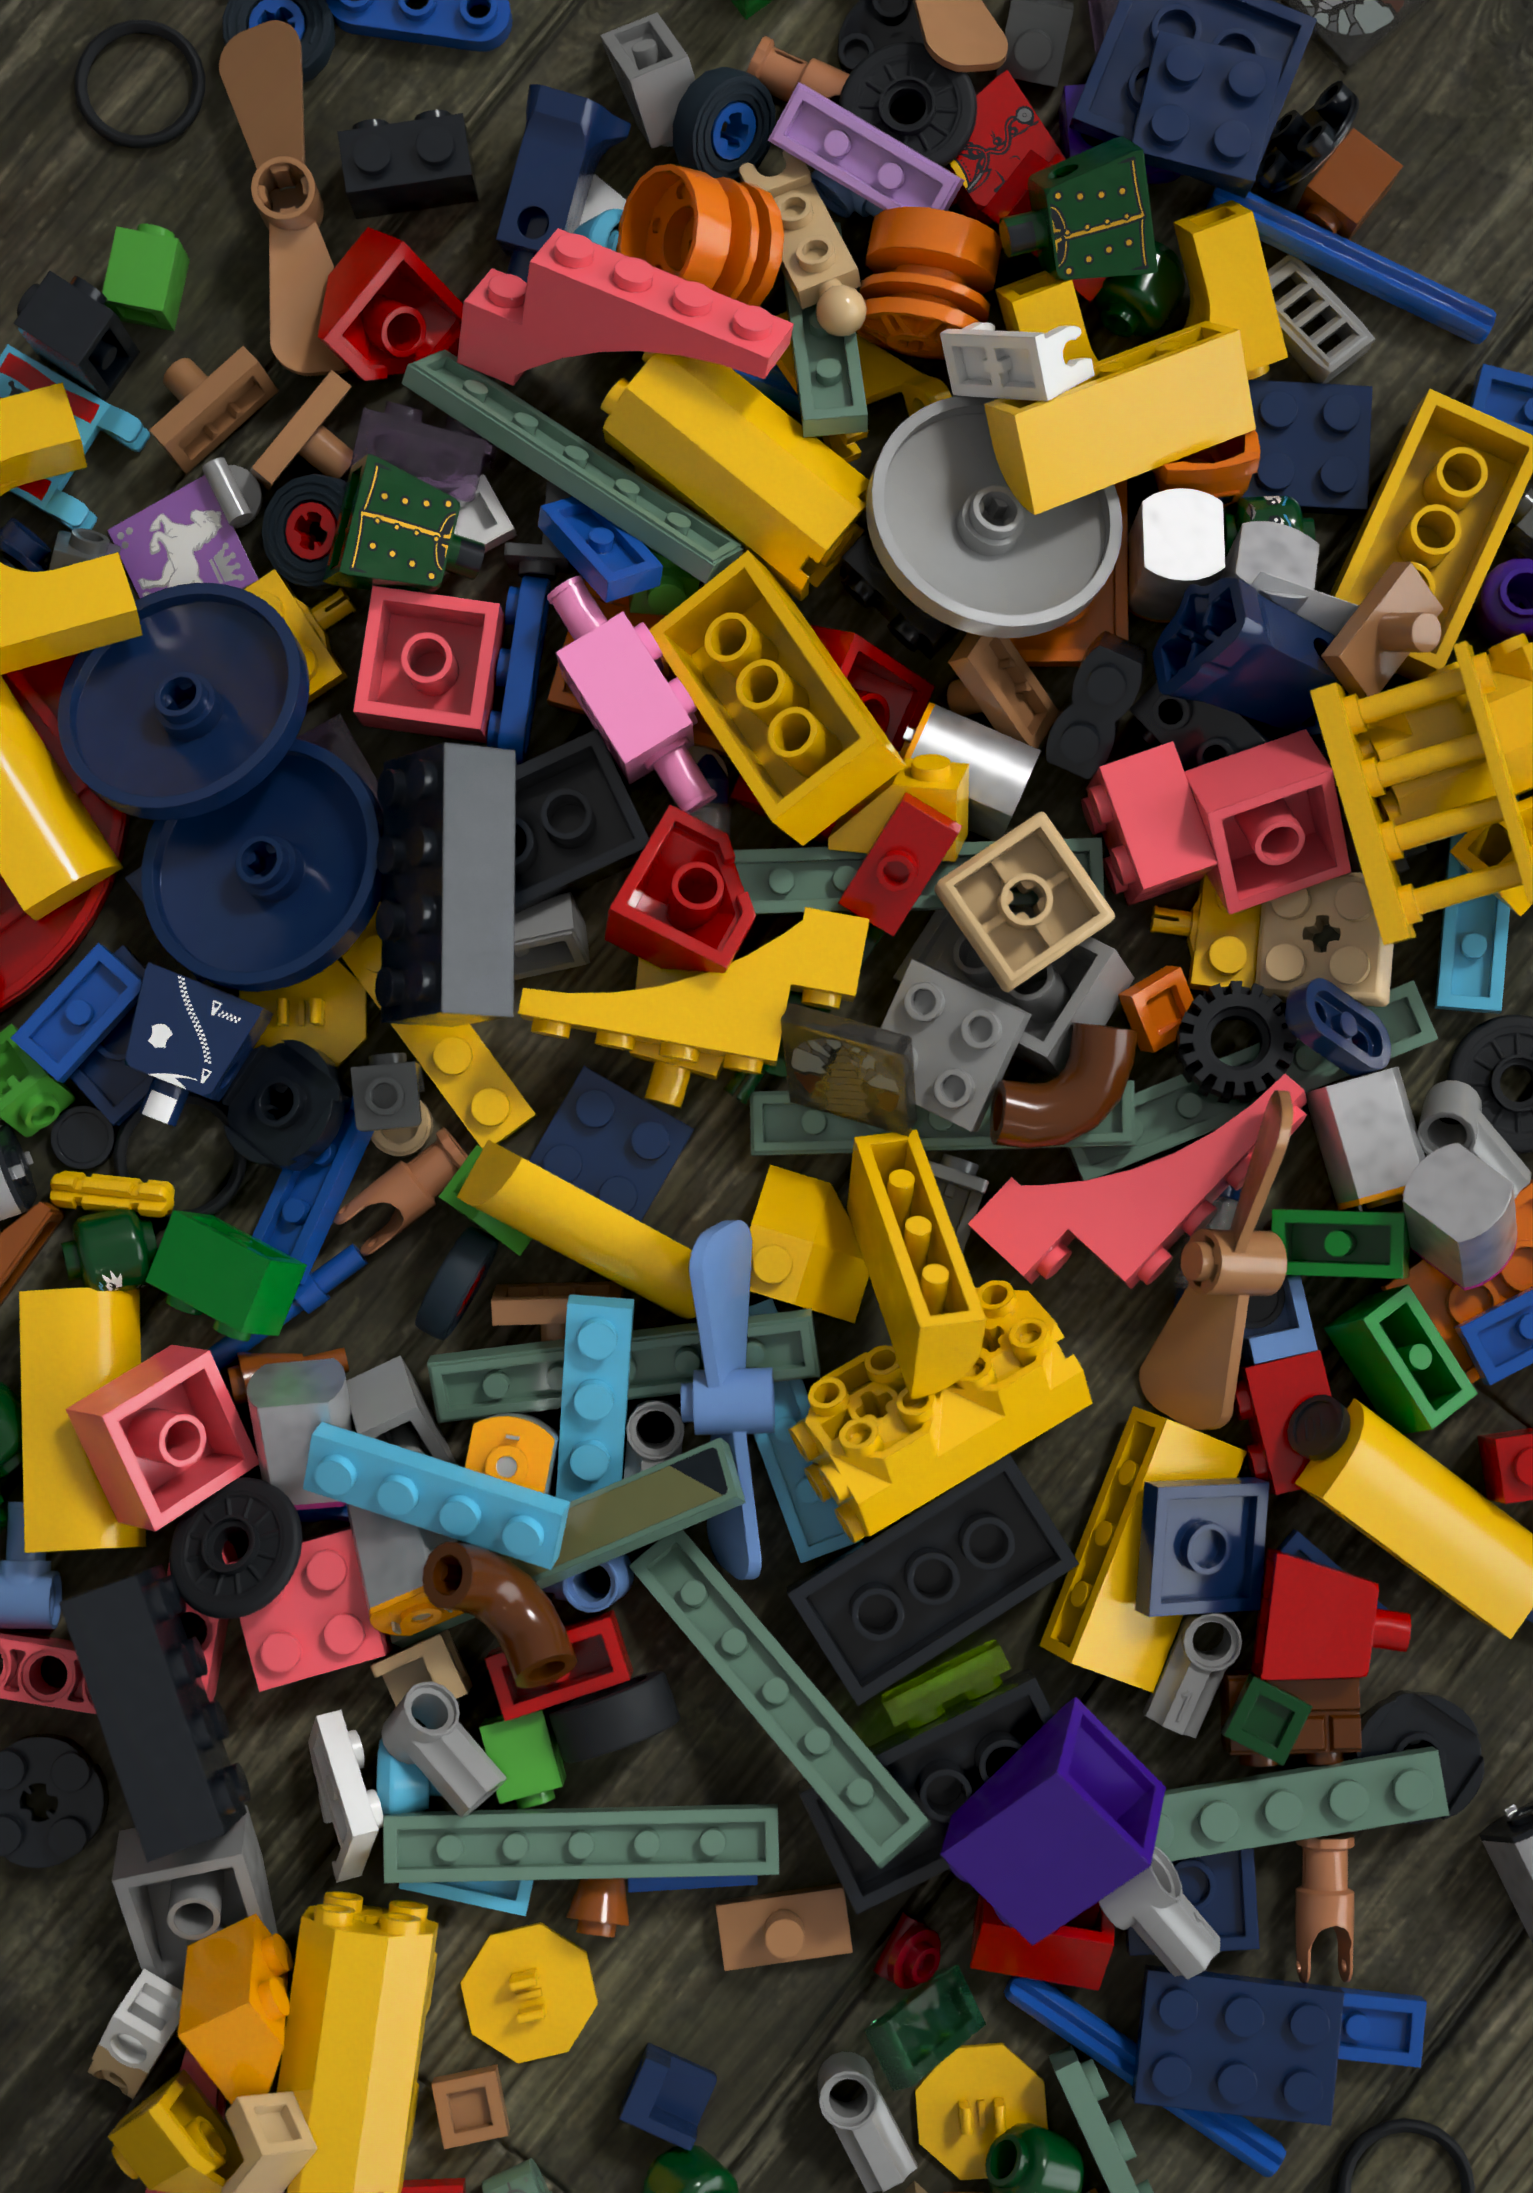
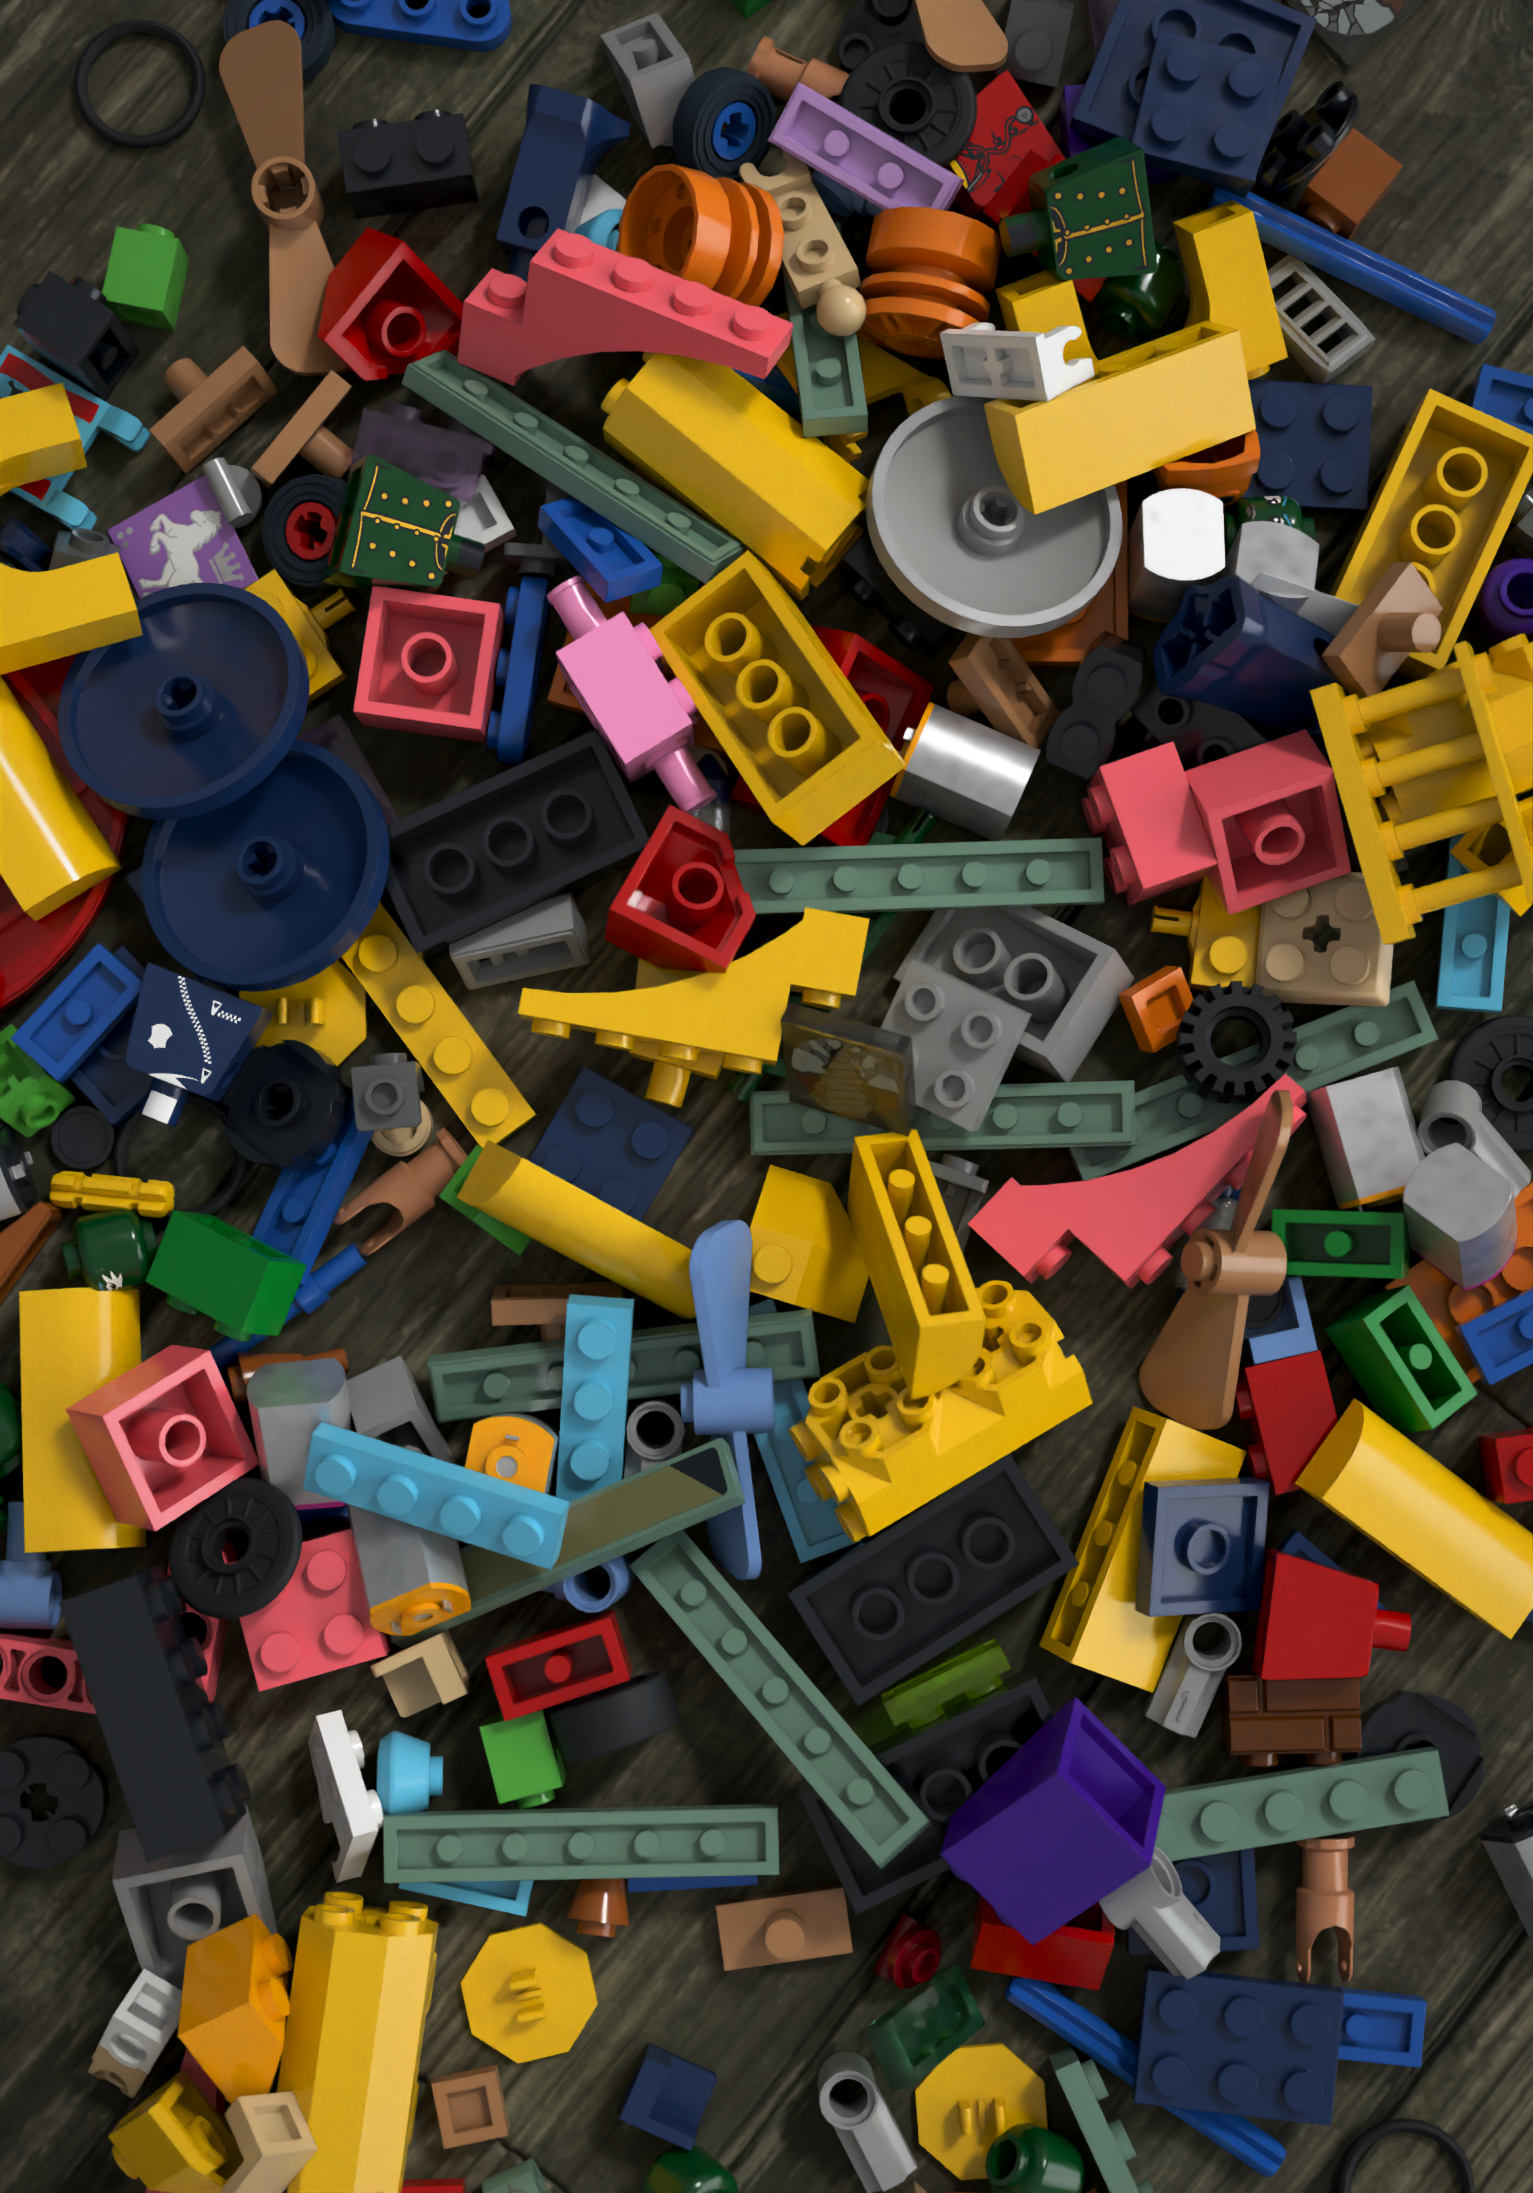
(441, 1749): light grey piece -> none
(447, 886): brick -> none
(456, 1283): black bush -> none
(509, 1606): reddish brown cylinder -> none
(900, 864): red plate -> none
(925, 777): yellow slope -> none
(1028, 859): tan brick -> none
(1074, 1100): reddish brown cylinder -> none
(1266, 1719): dark green plate -> none
(1318, 1427): black piece -> none
(1338, 1027): dark blue plate -> none

